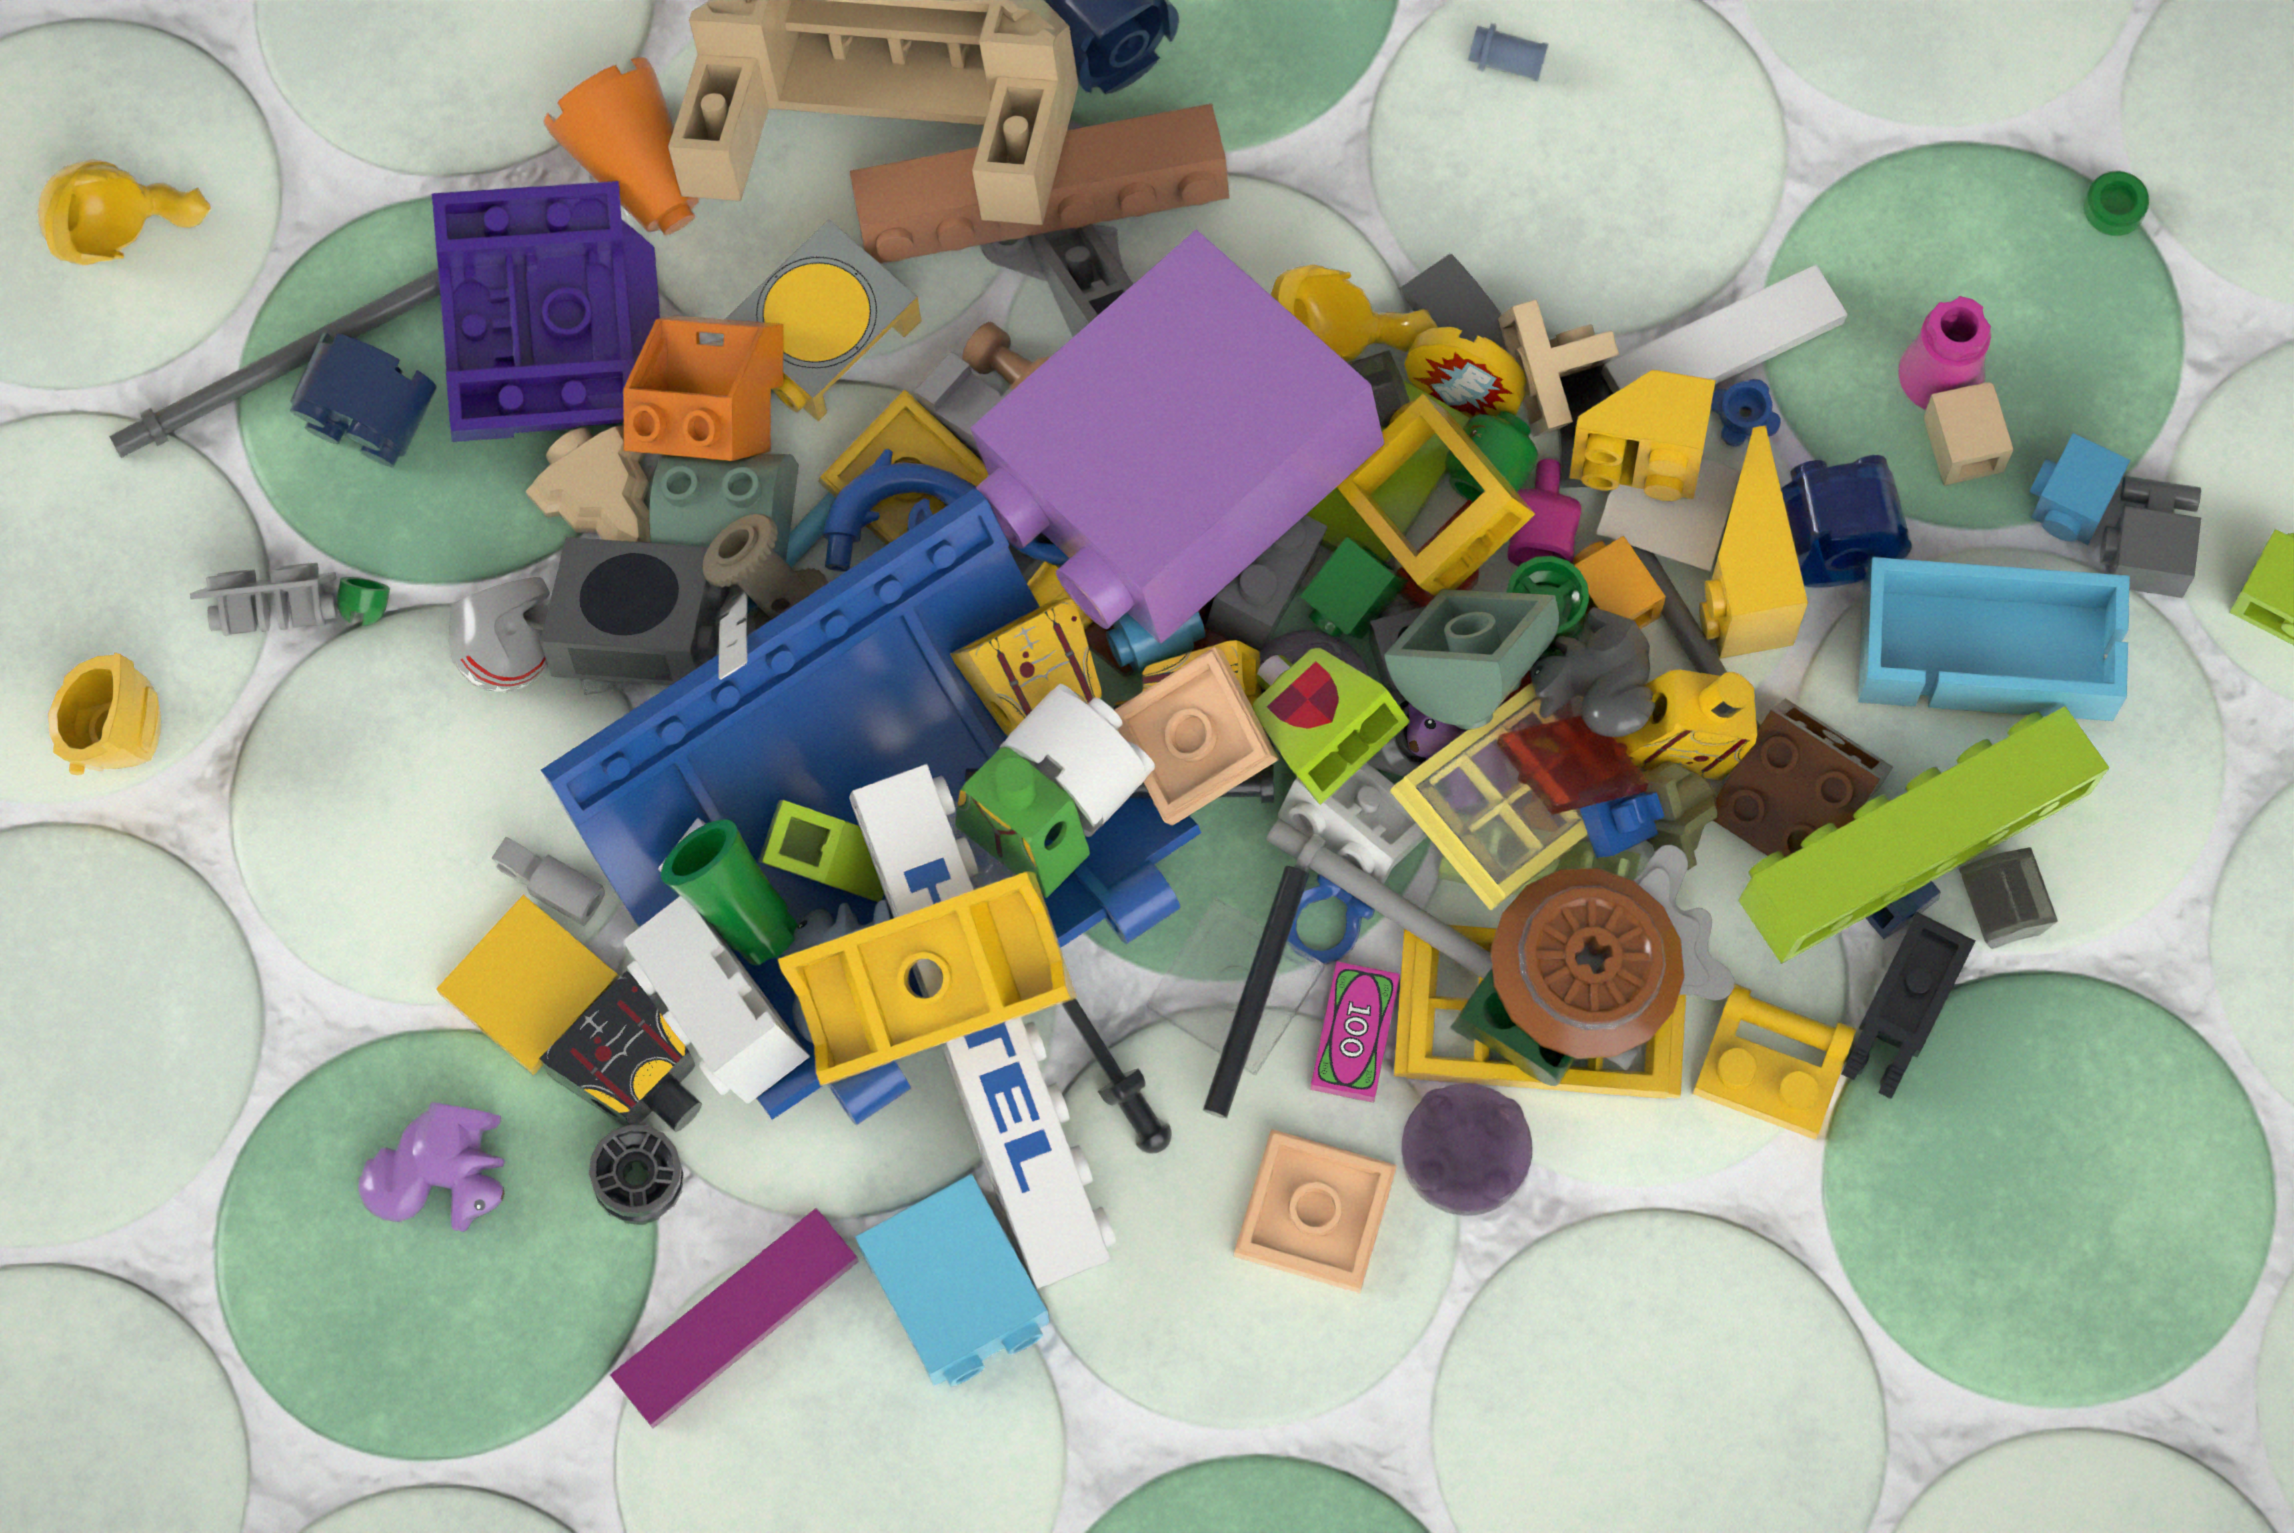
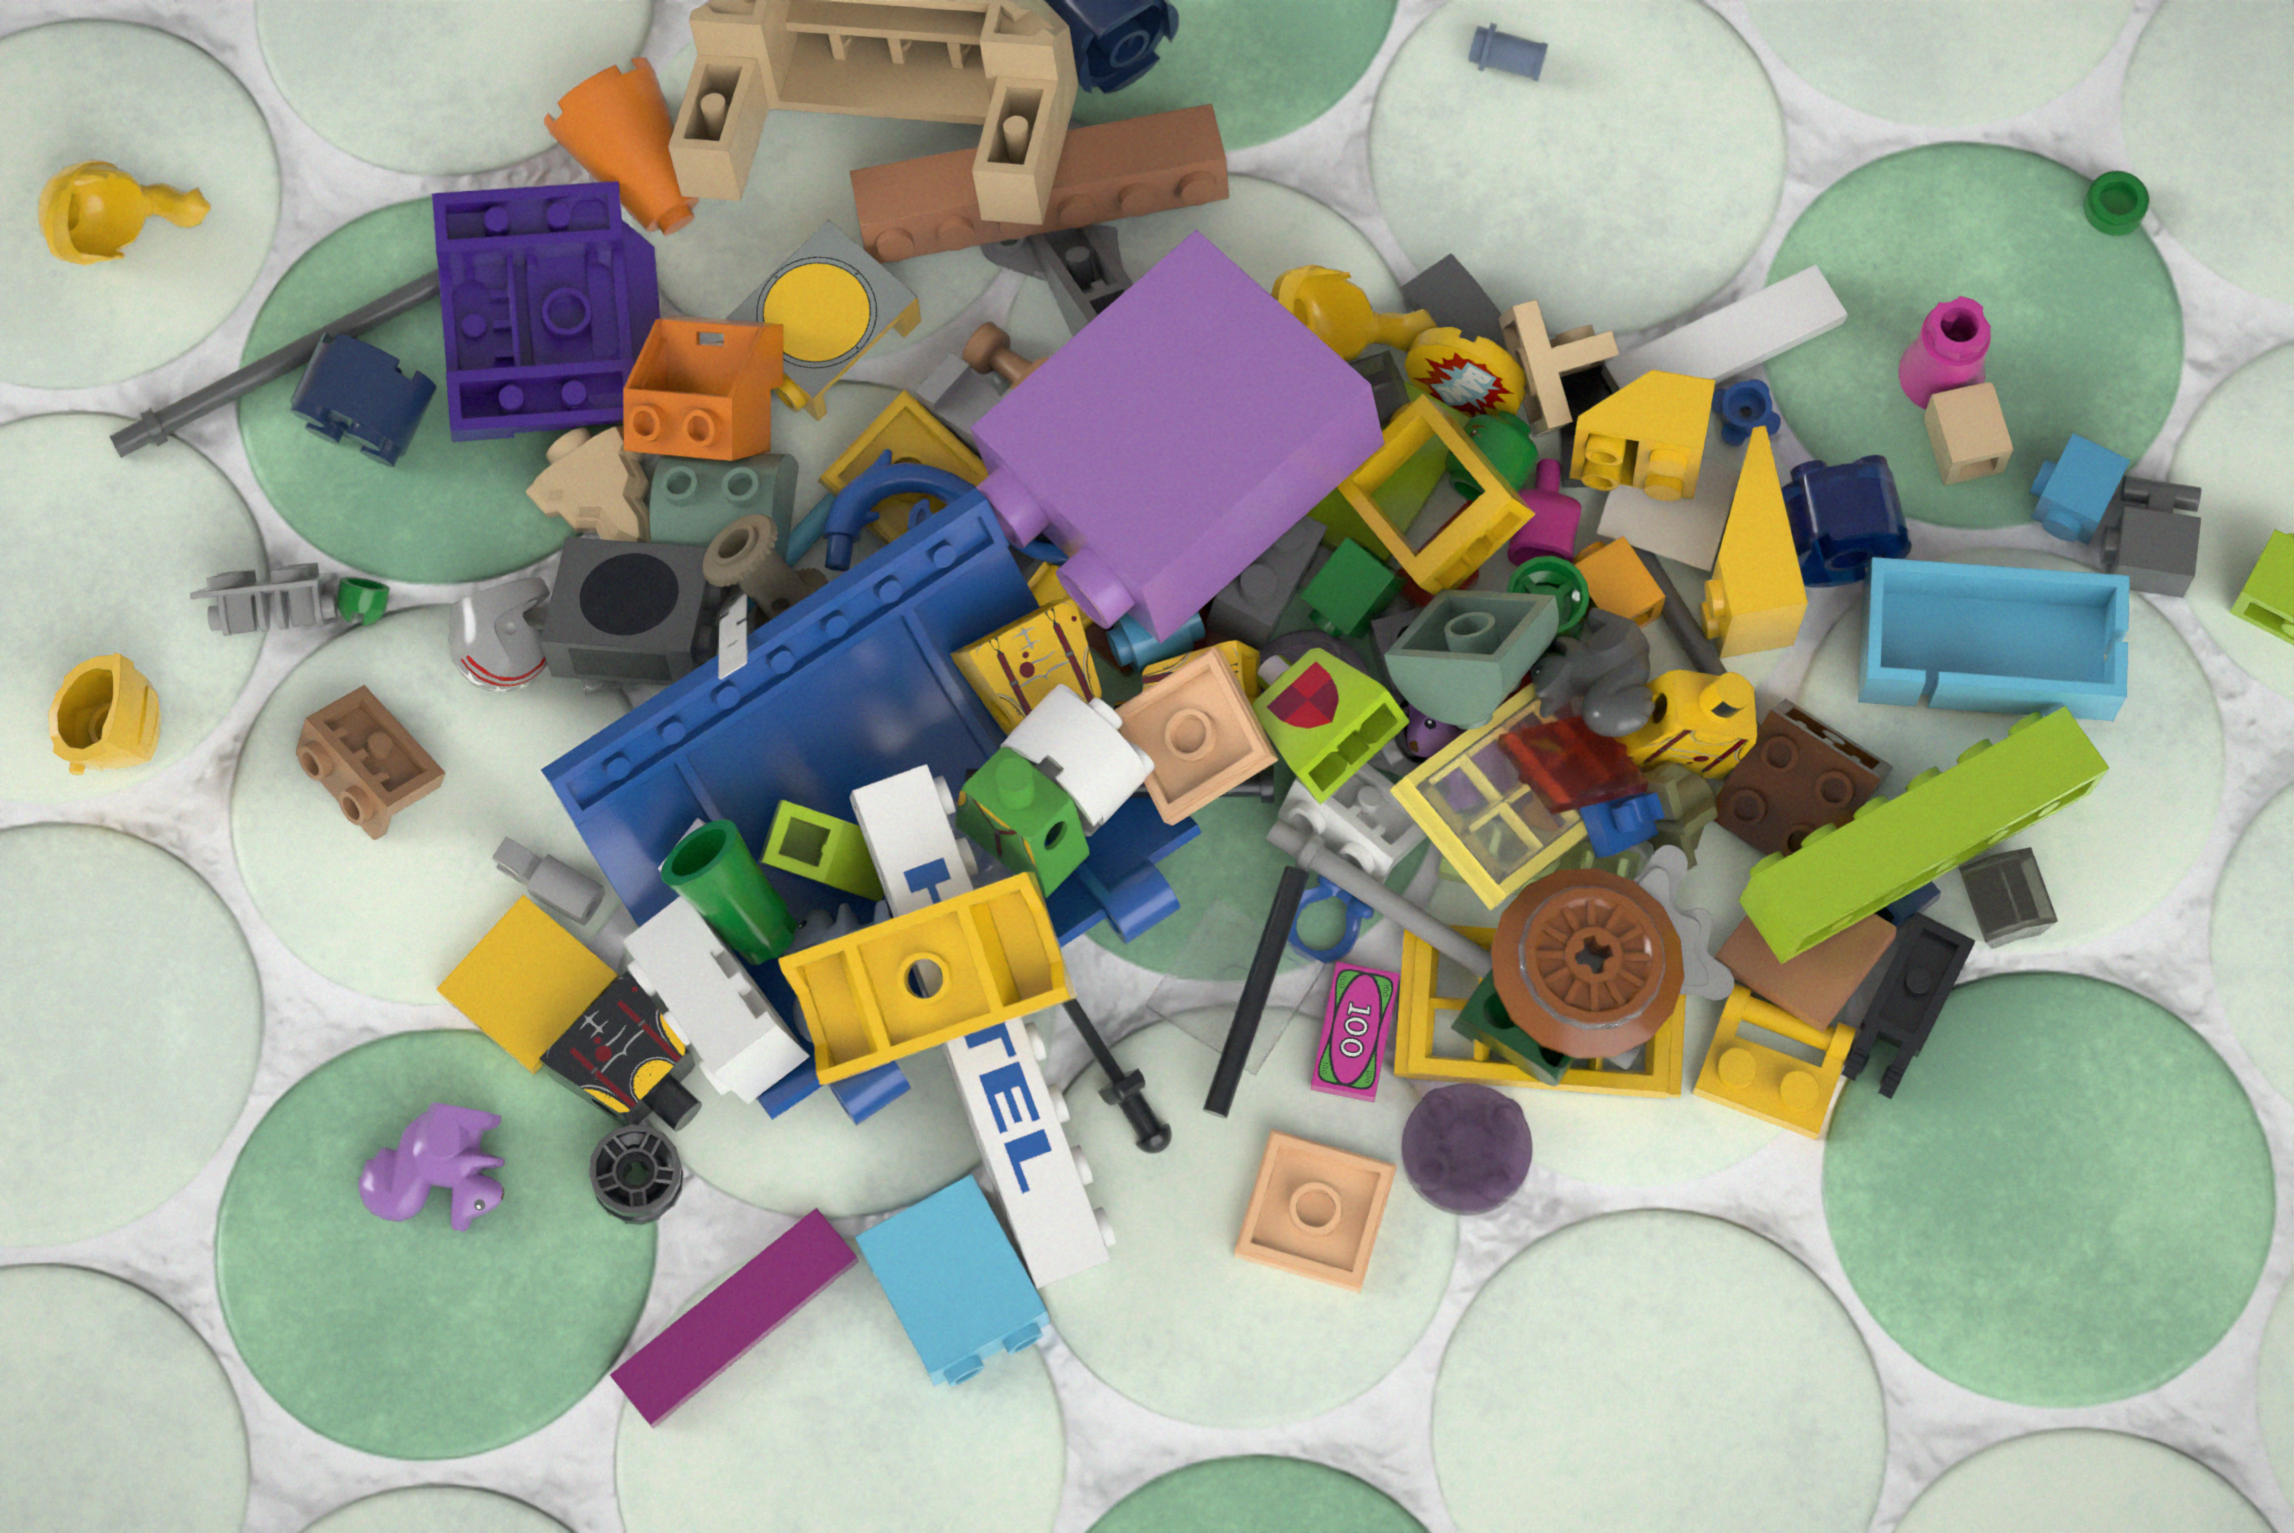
(366, 760): none -> medium nougat bracket
(1817, 980): none -> nougat tile

